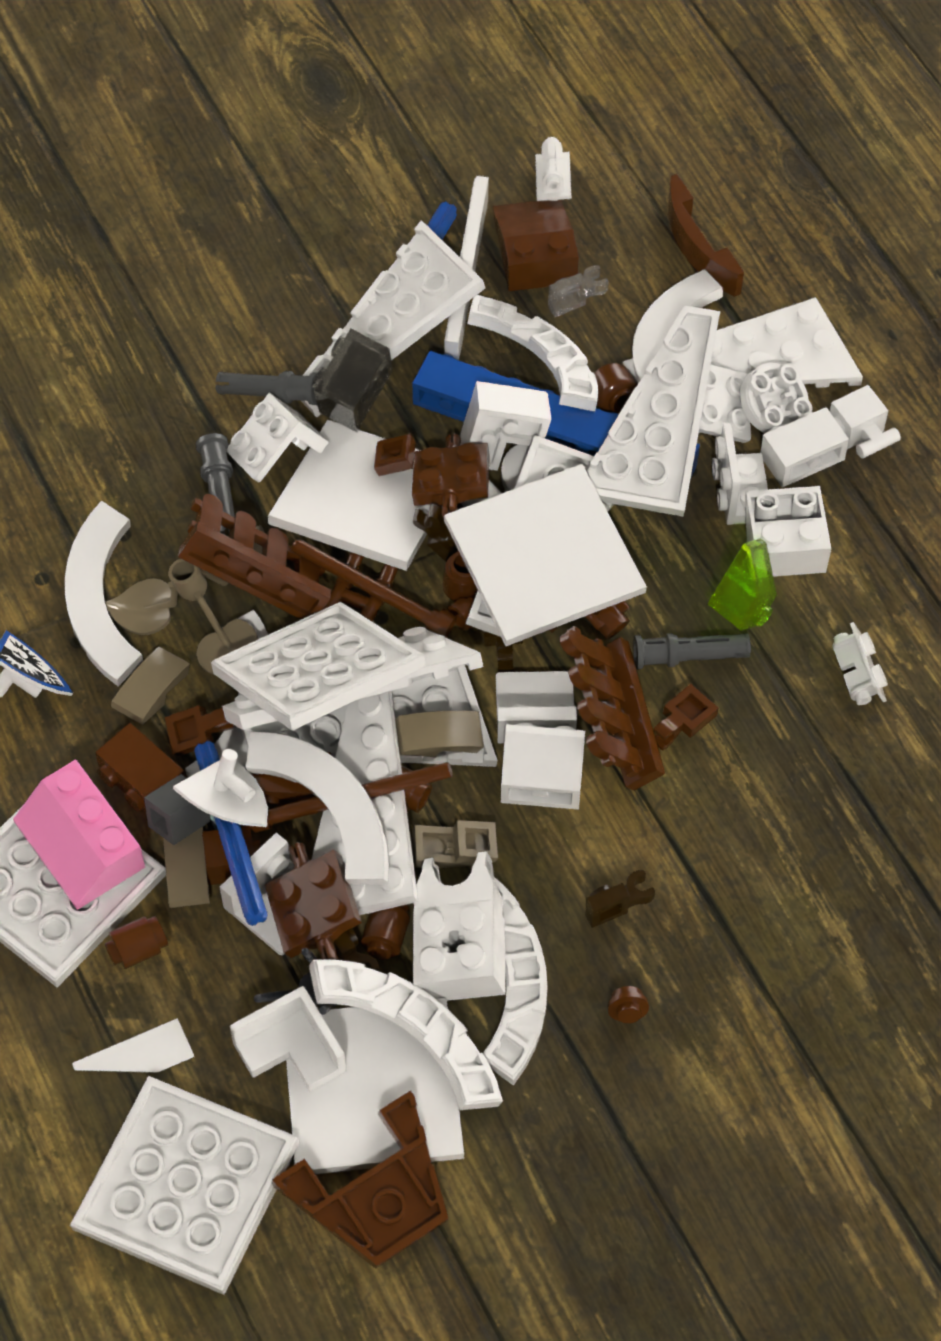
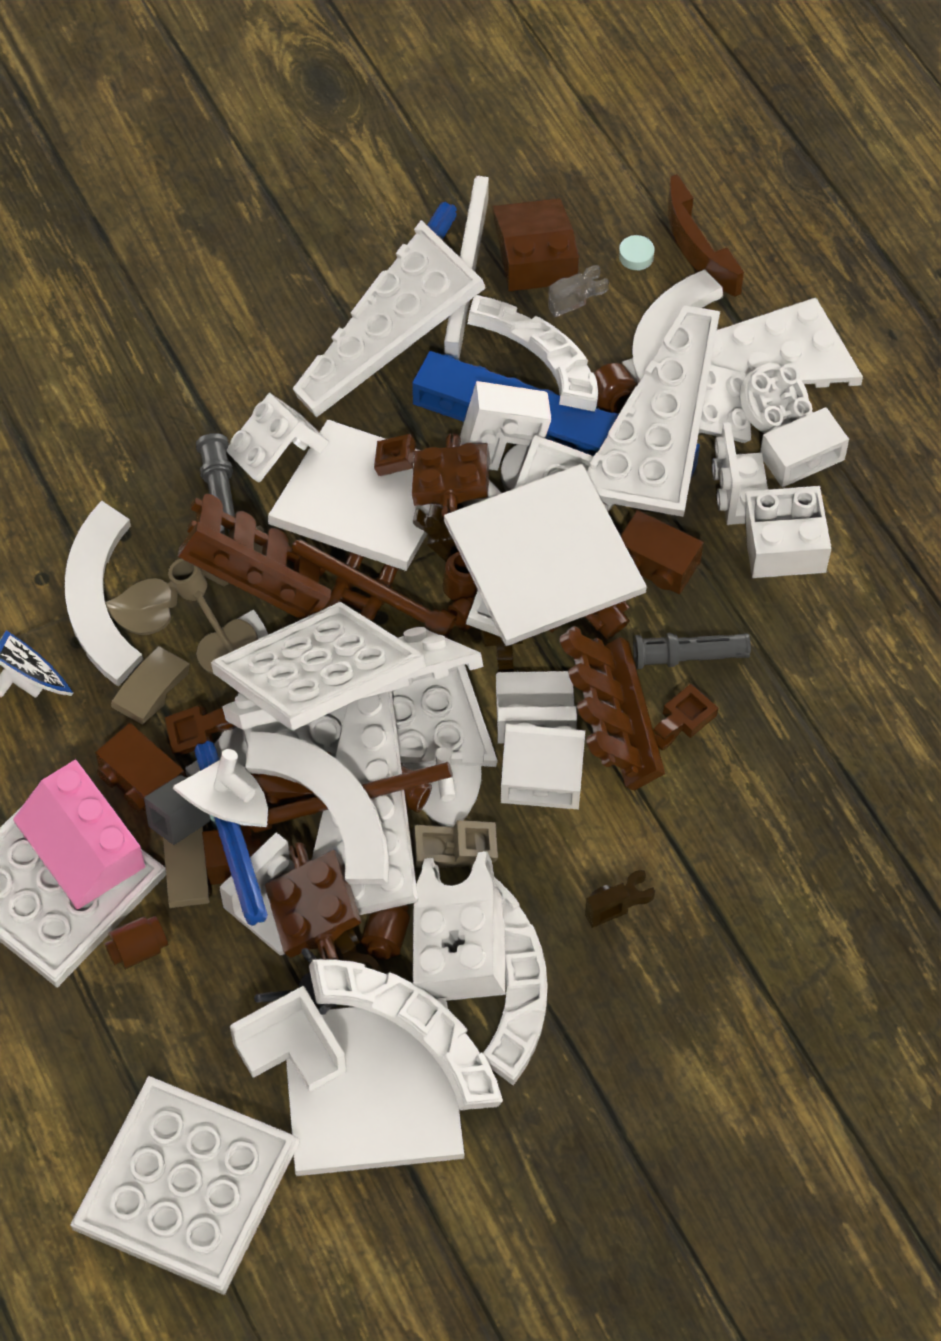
(146, 1052): white sticker -> none
(284, 386): dark grey pin -> none
(352, 379): clear smoke brick -> none
(384, 1206): reddish brown wing -> none
(439, 731): dark tan slope -> none
(454, 796): none -> white shield
(553, 172): white hinge -> none
(628, 1004): reddish brown plate -> none
(636, 252): none -> light aqua tile
(662, 552): none -> reddish brown brick
(747, 587): clear neon green slope -> none
(864, 419): white brick -> none
(866, 678): white hinge -> none

